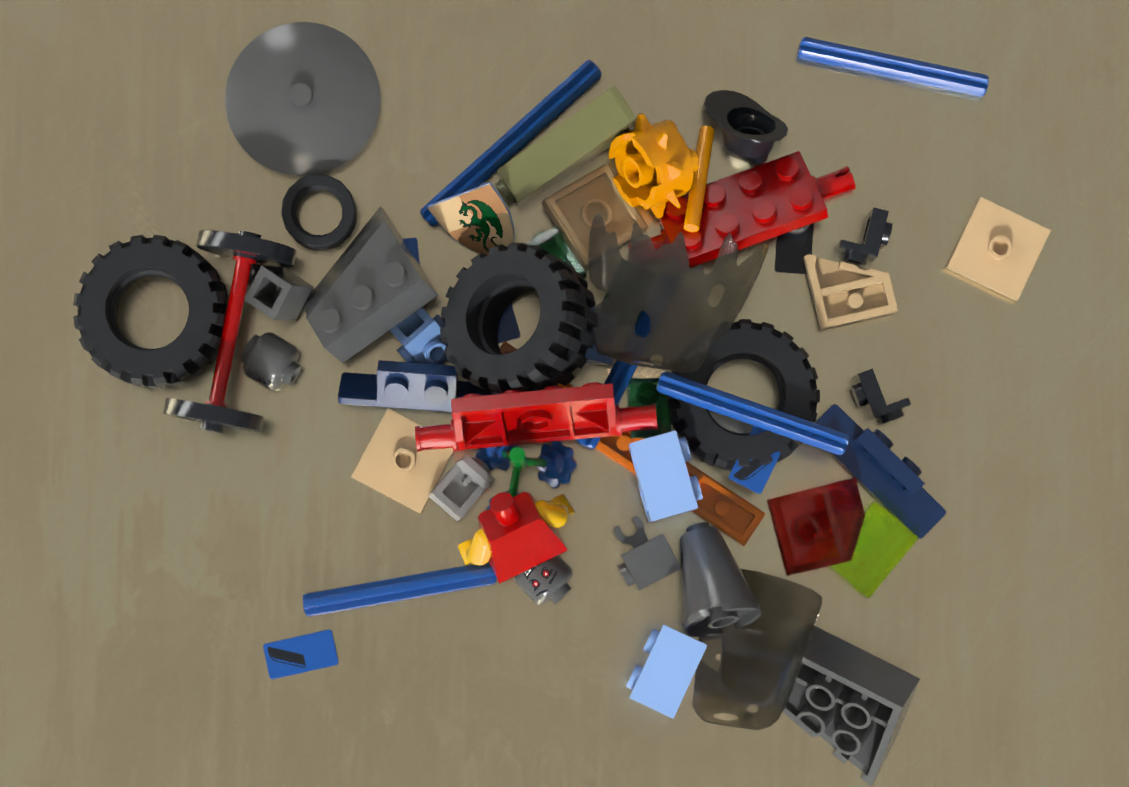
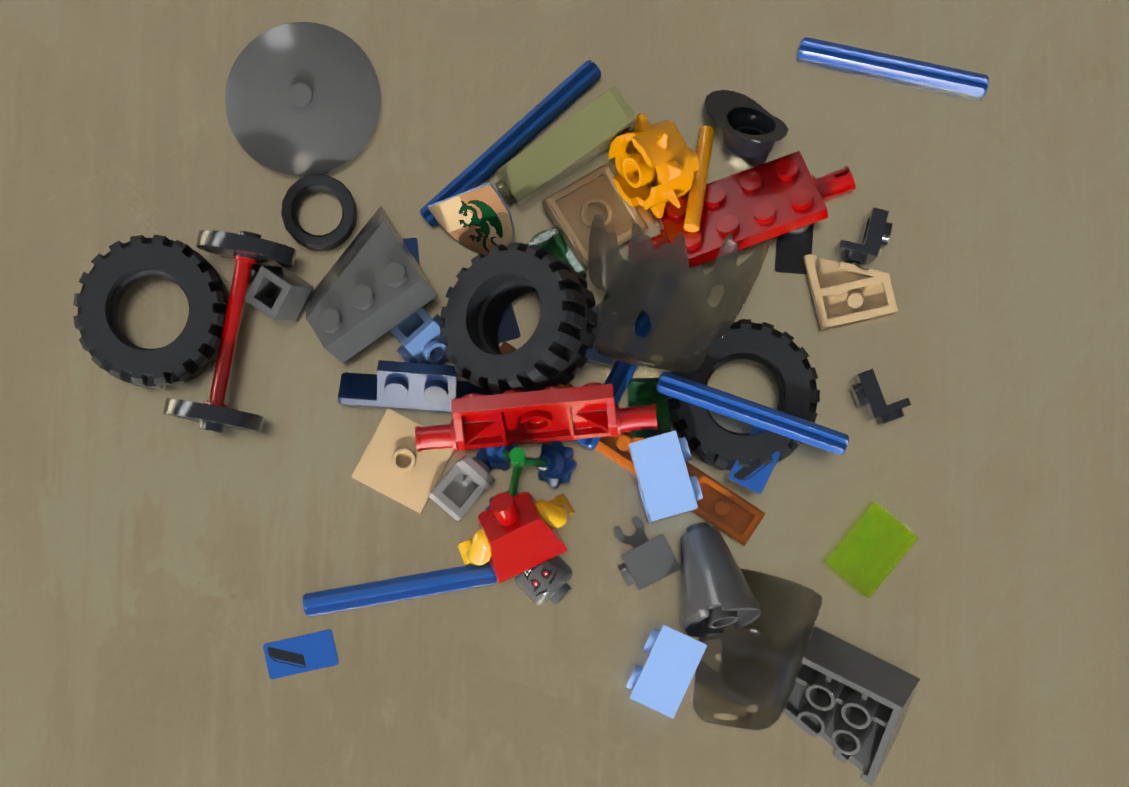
(270, 361): dark grey head -> none
(818, 525): clear red slope -> none
(884, 473): dark blue bracket -> none
(998, 249): tan plate -> none

